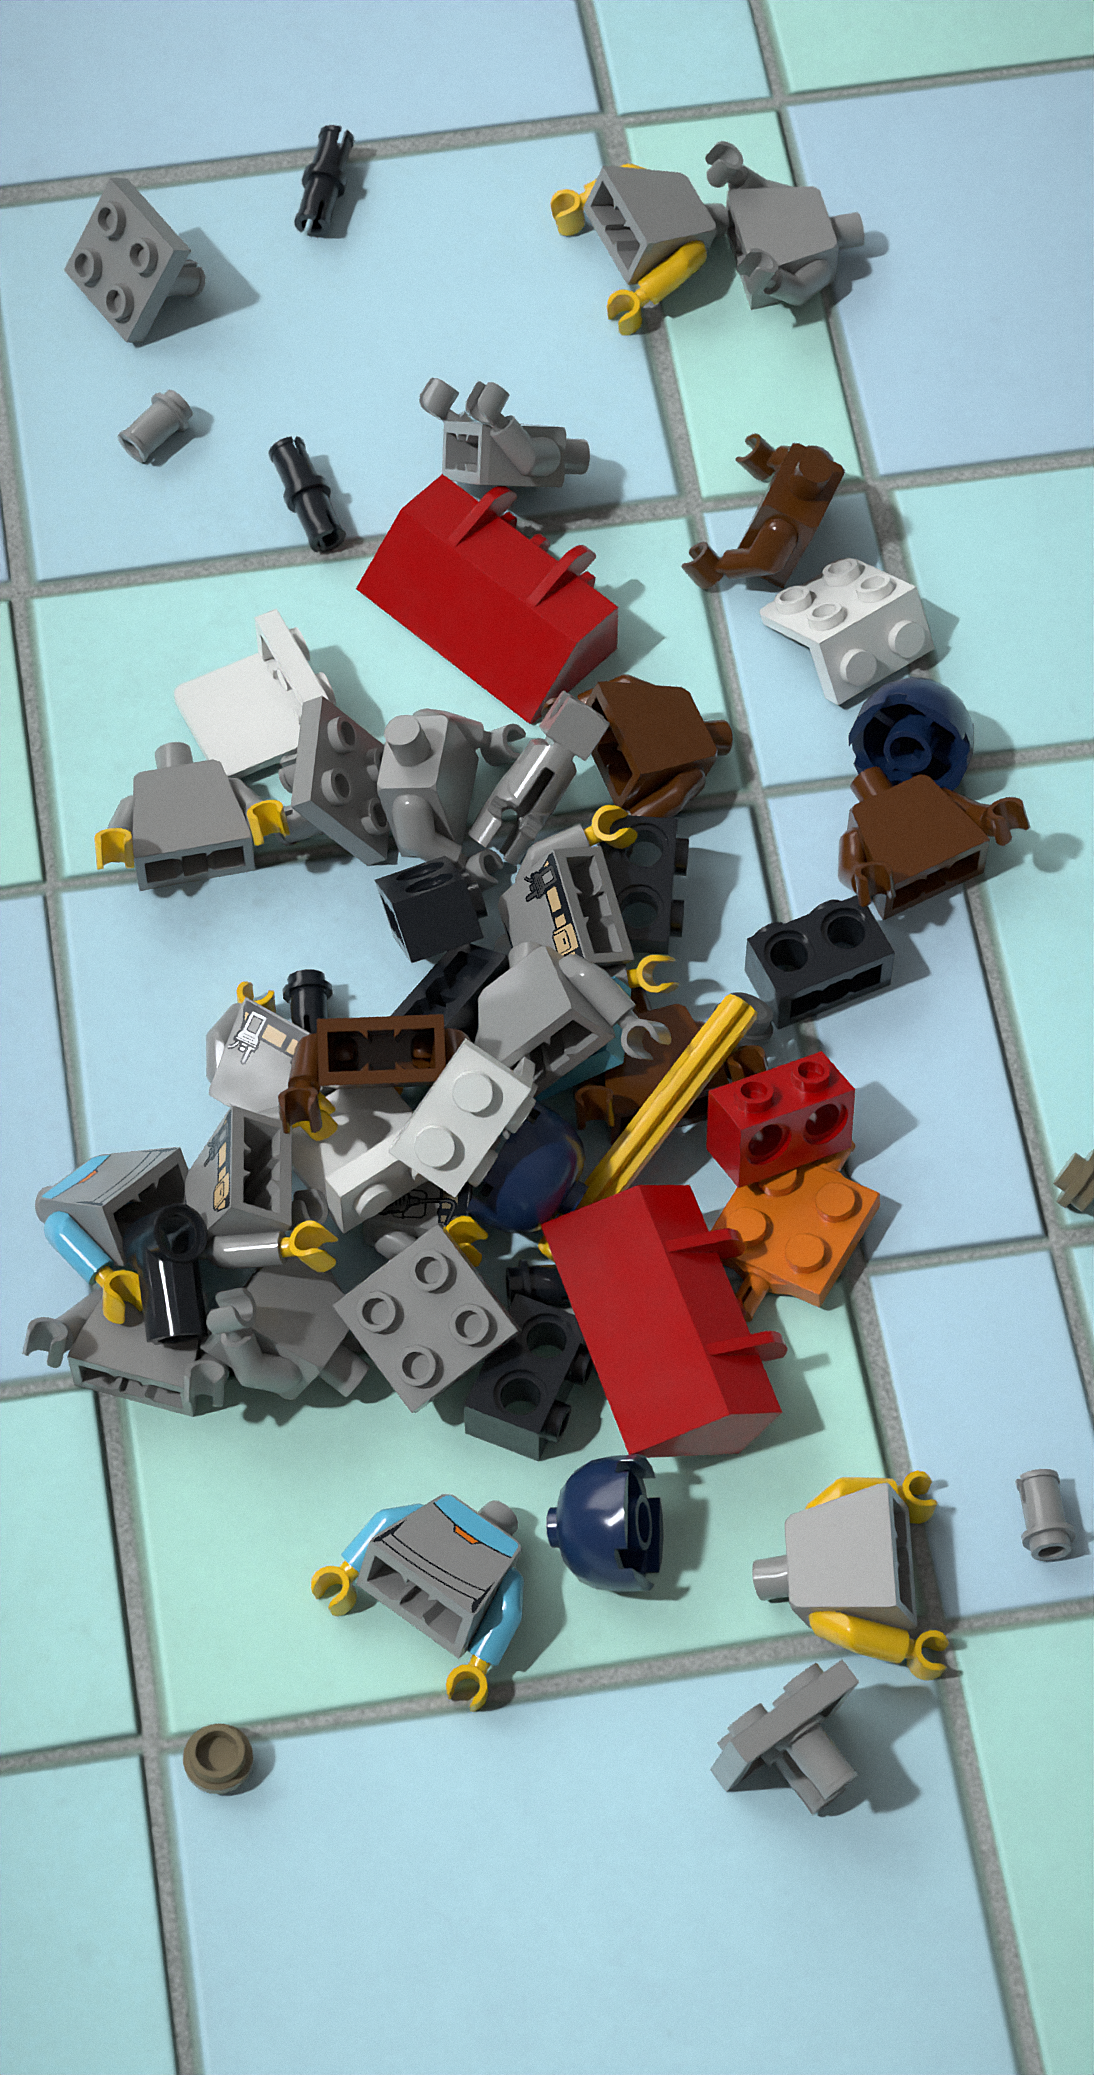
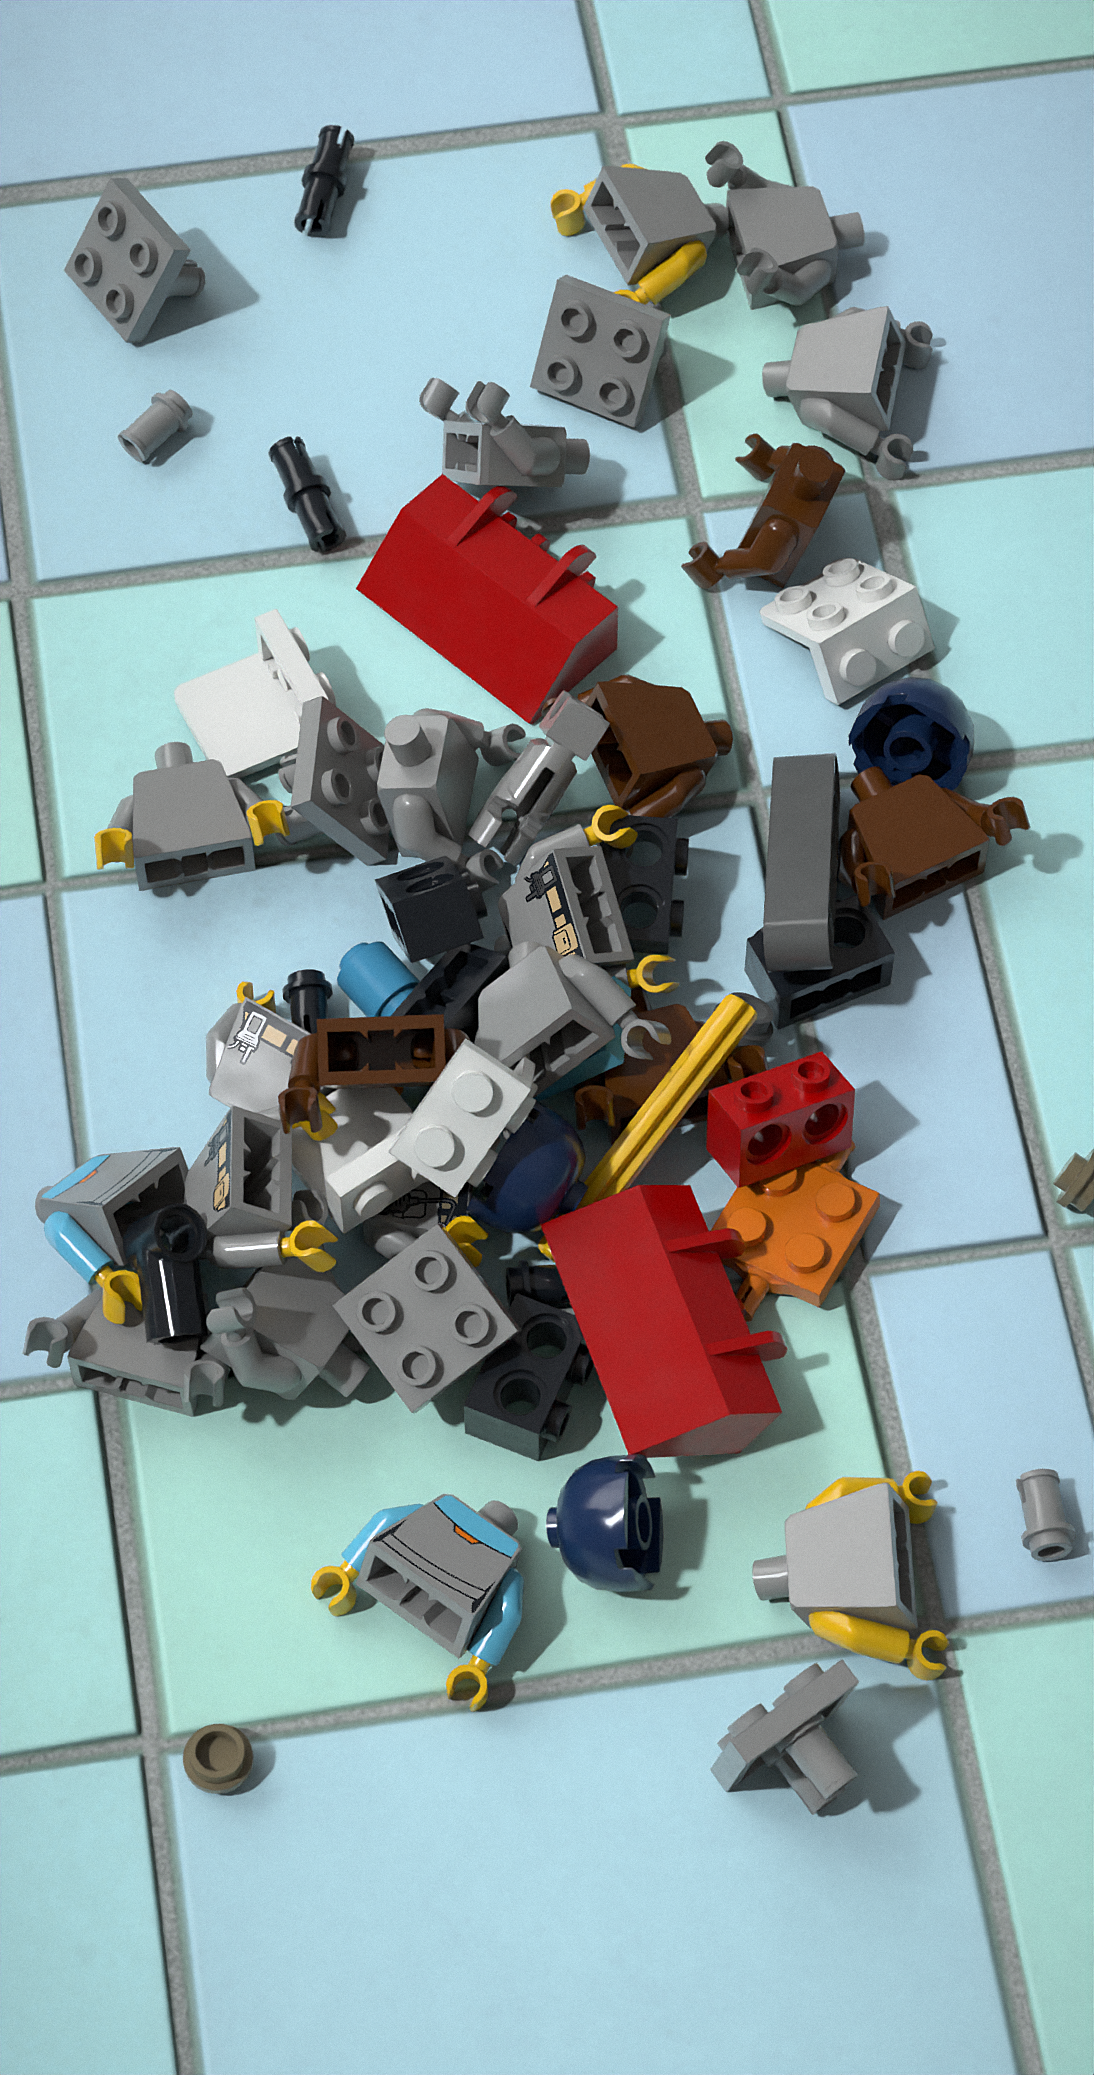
(375, 979): none -> dark azure brick
(600, 350): none -> light grey plate
(802, 863): none -> dark grey beam
(848, 379): none -> light grey torso

